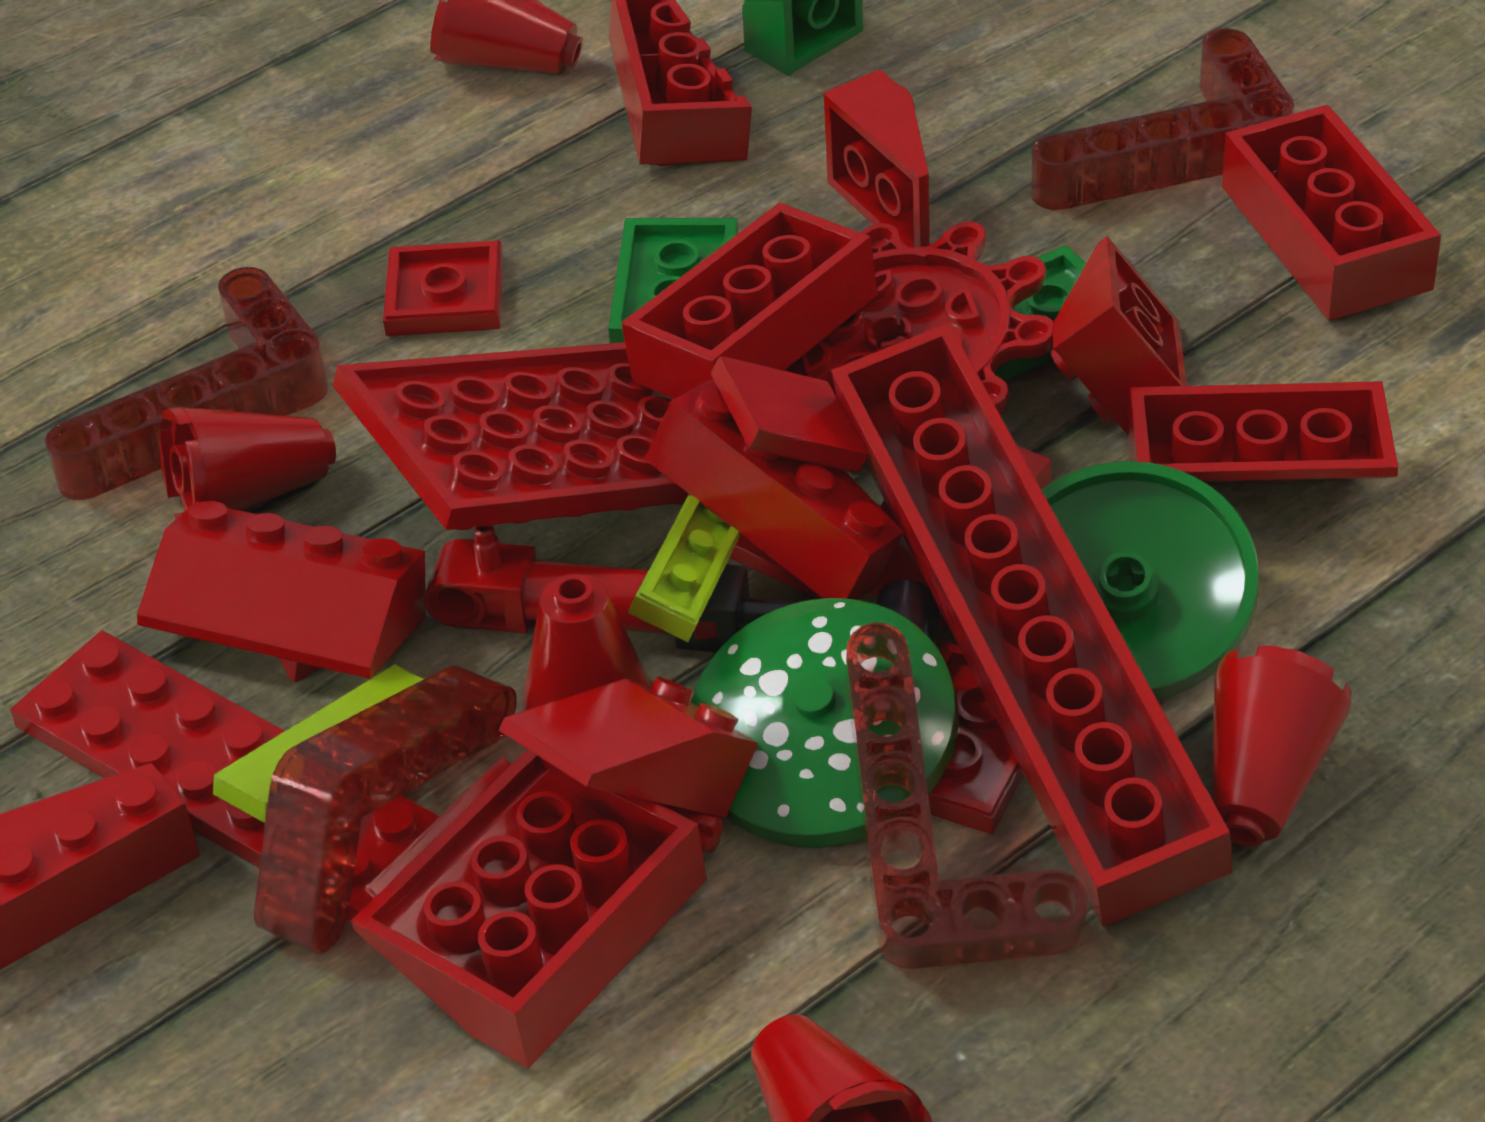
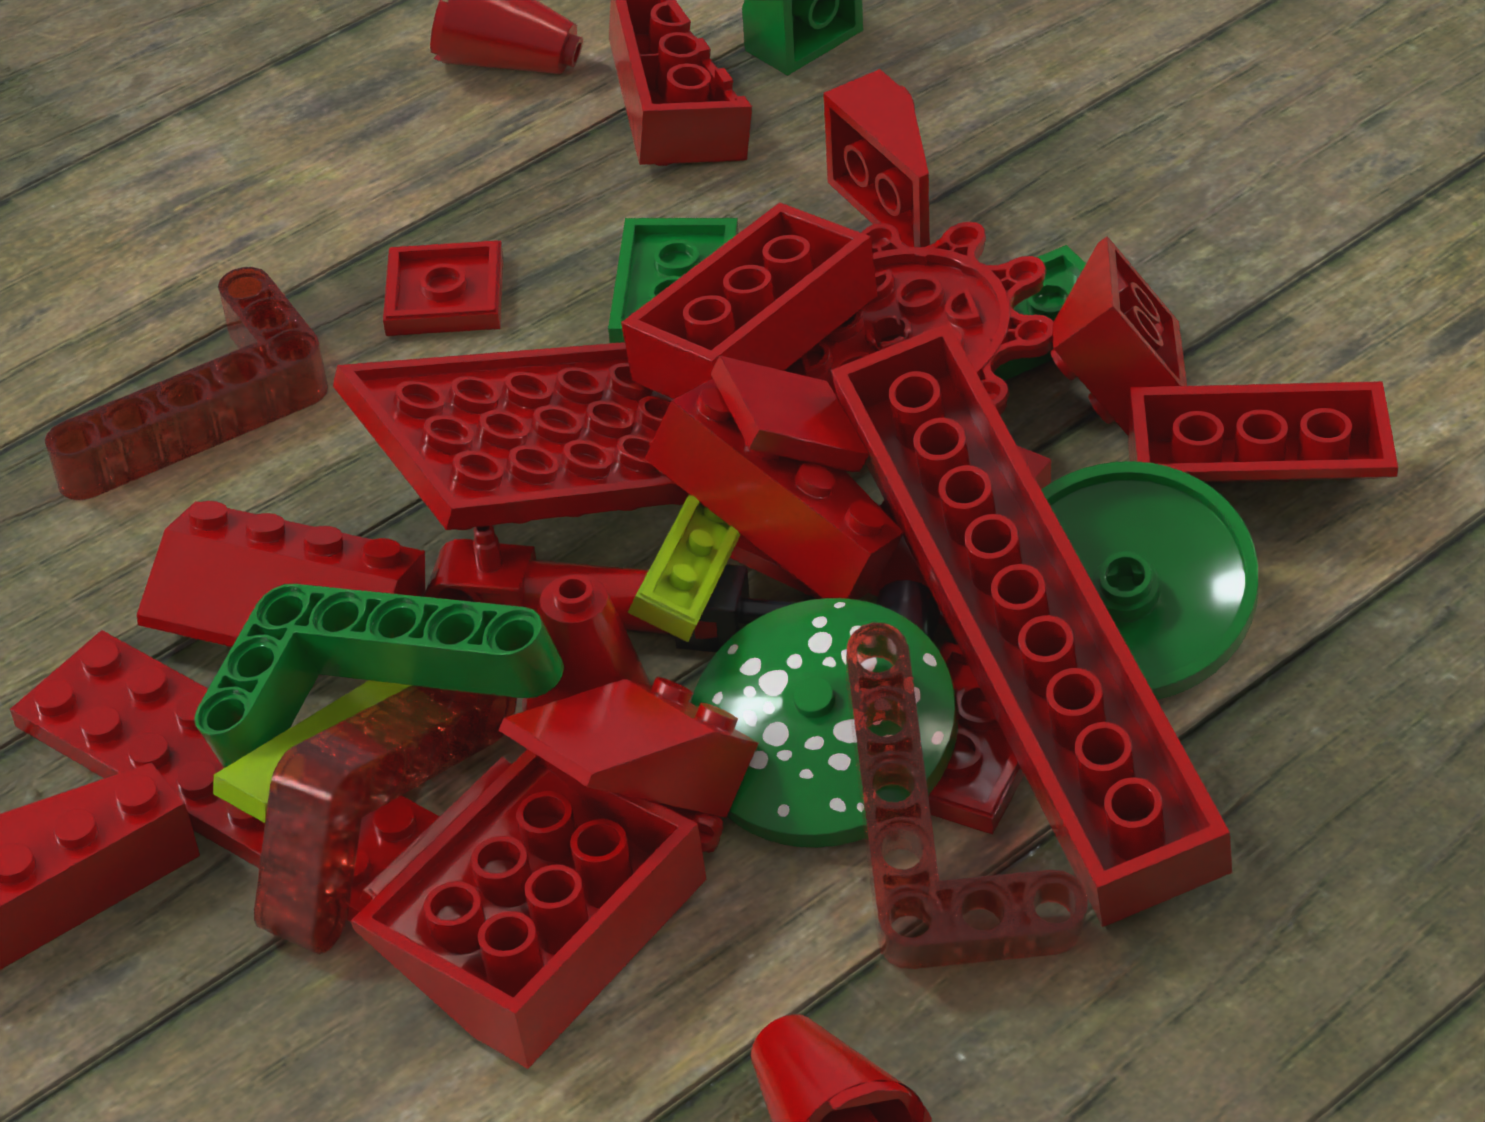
(240, 456): red cone -> none
(372, 637): none -> green beam
(1163, 145): clear red beam -> none
(1270, 736): red cone -> none
(1330, 212): red brick -> none

